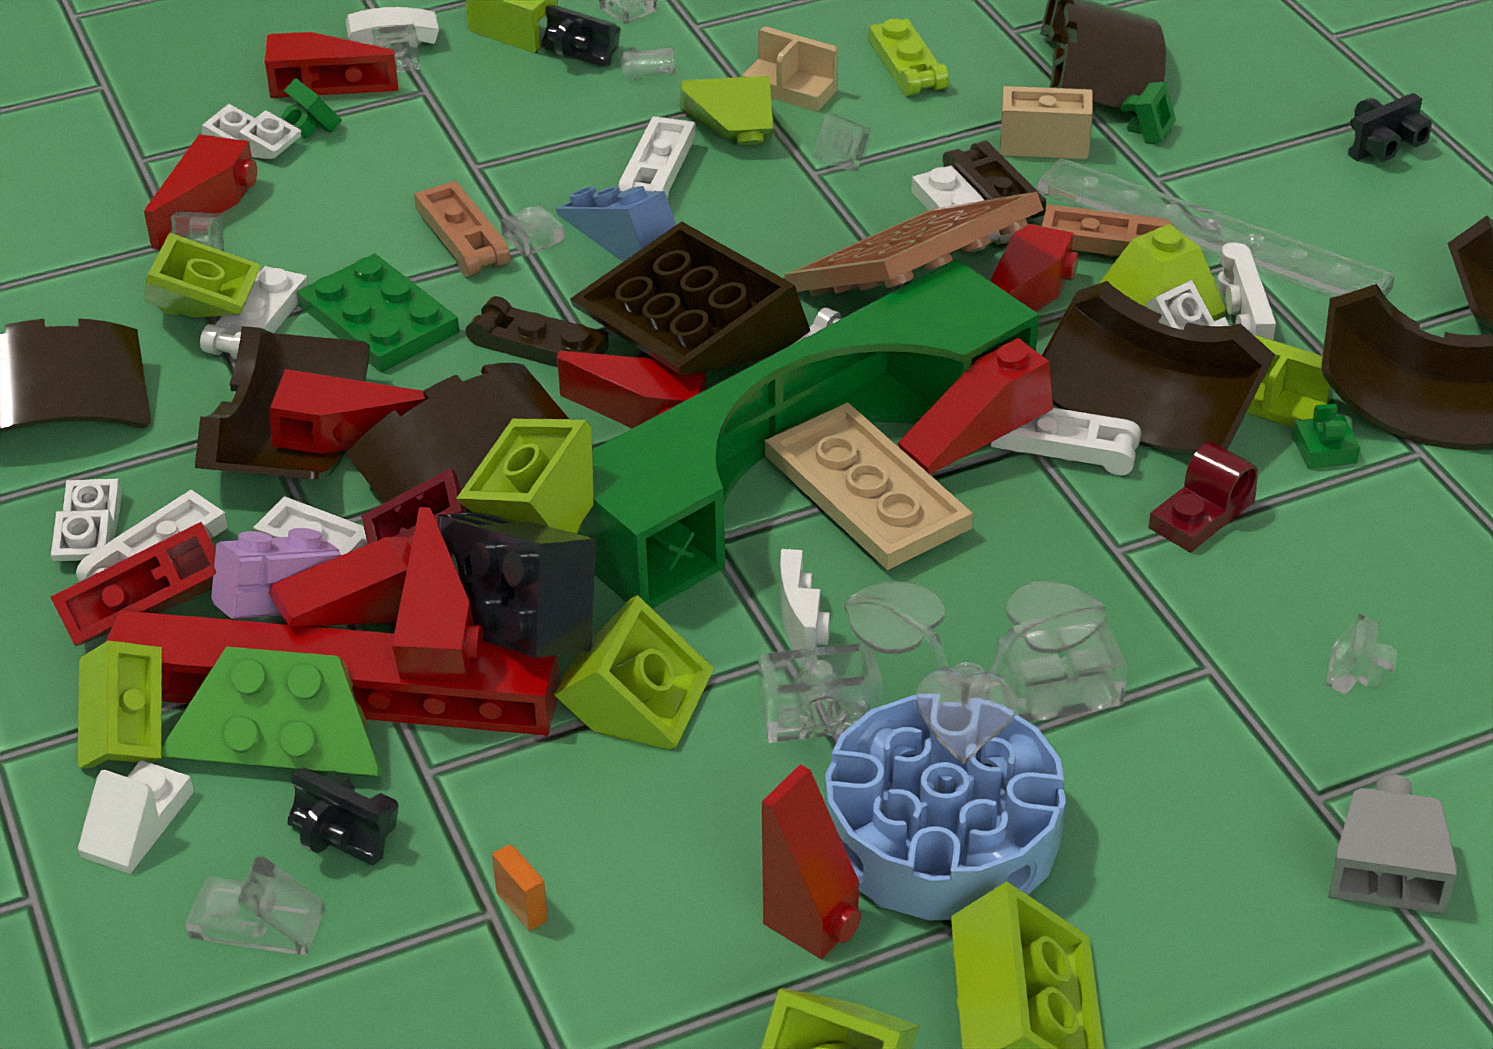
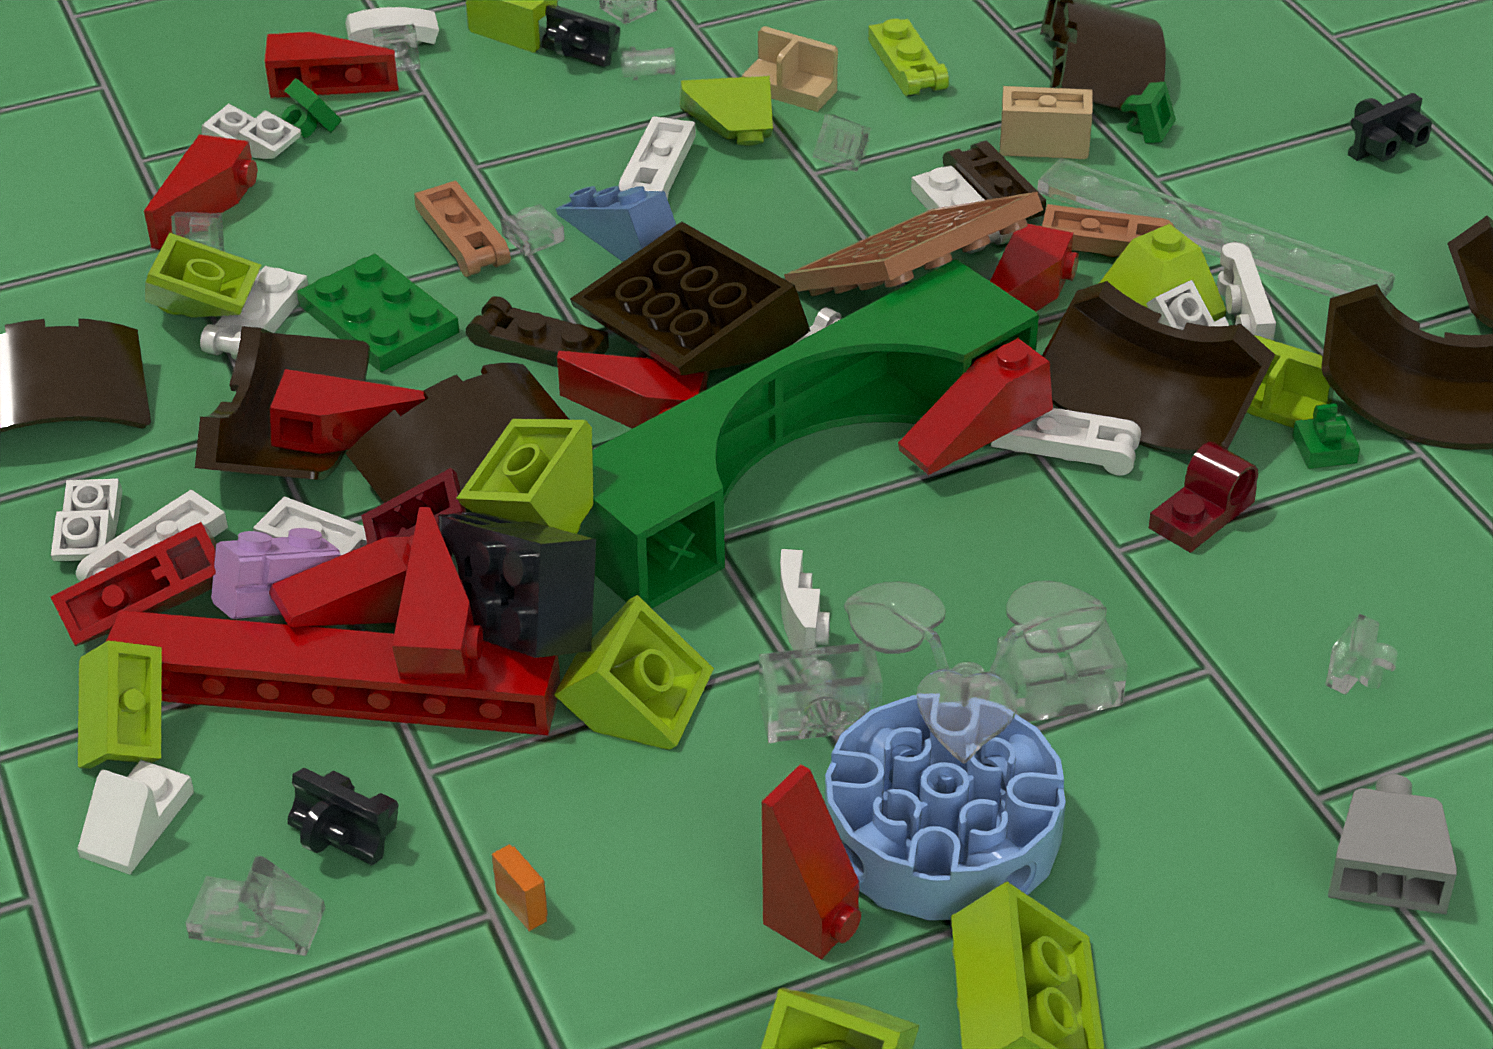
(276, 714): bright green wing -> none
(868, 485): tan plate -> none

